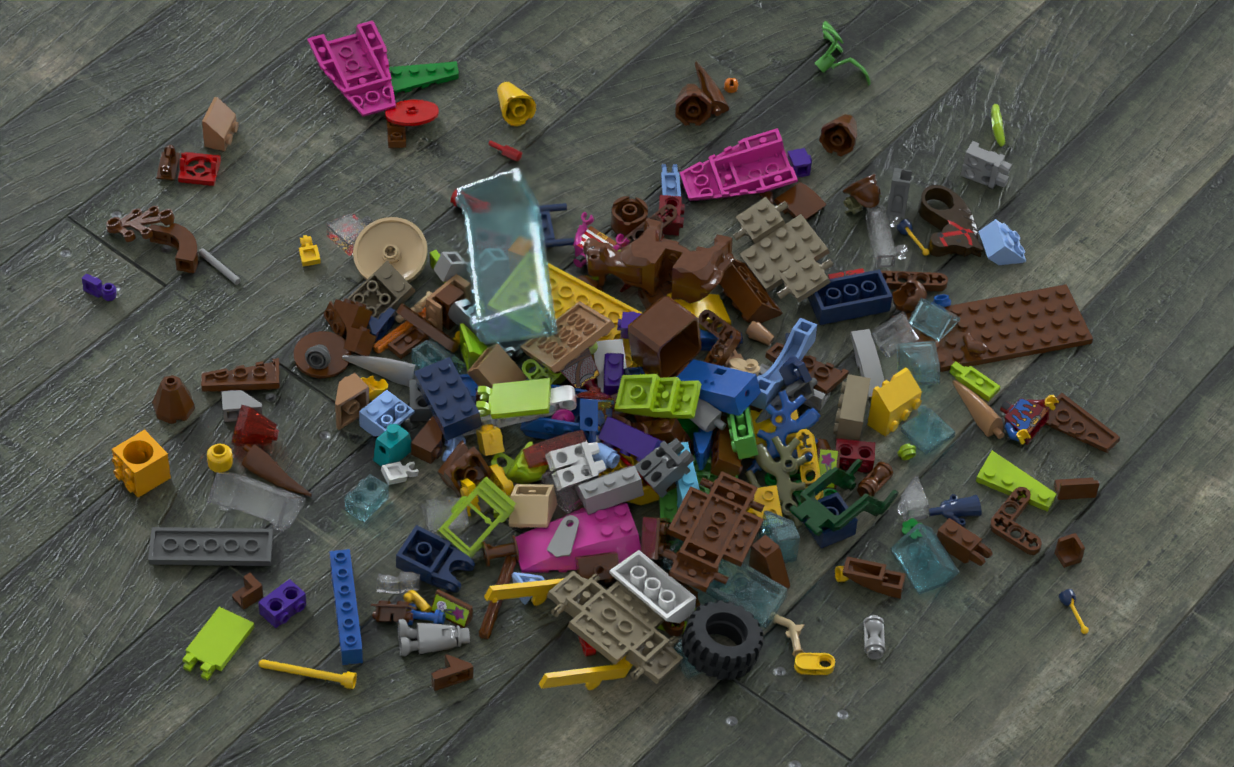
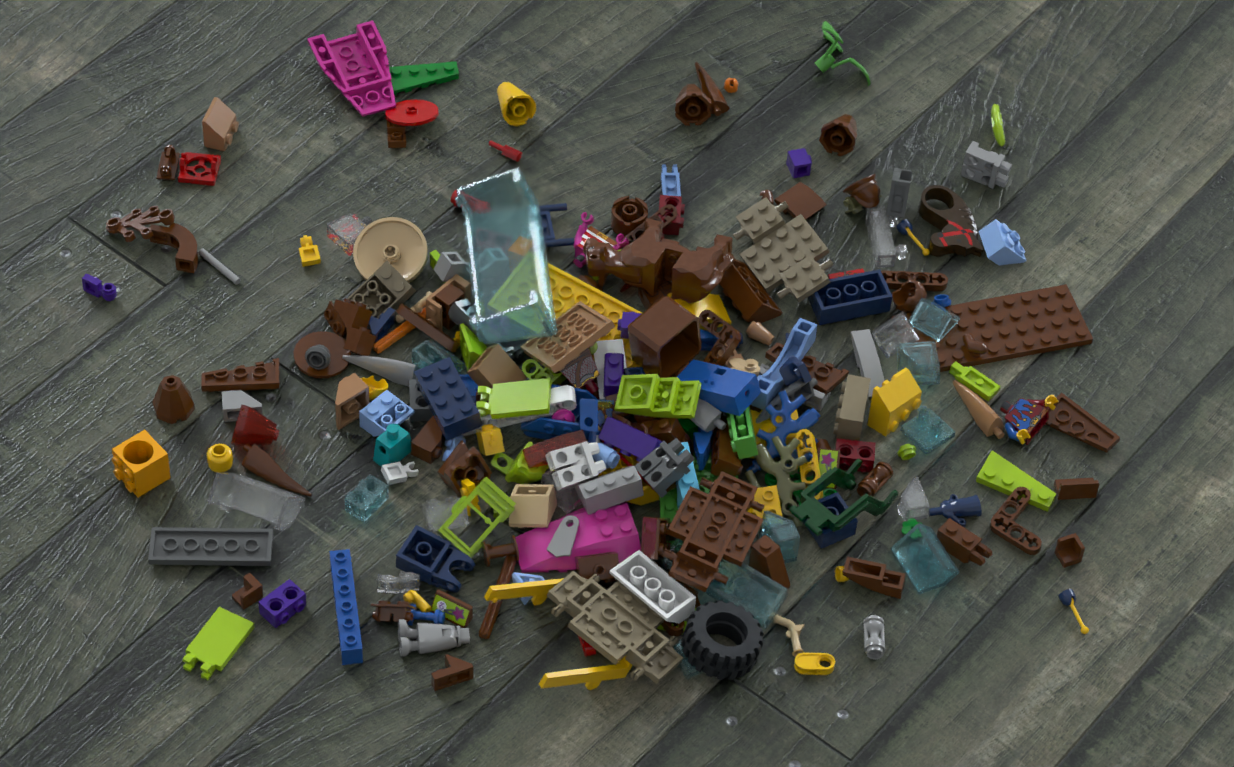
(347, 679): yellow piece -> none
(407, 341): reddish brown plate -> none
(499, 479): yellow plate -> none
(594, 393): clear red dish -> none
(745, 169): dark pink wedge -> none

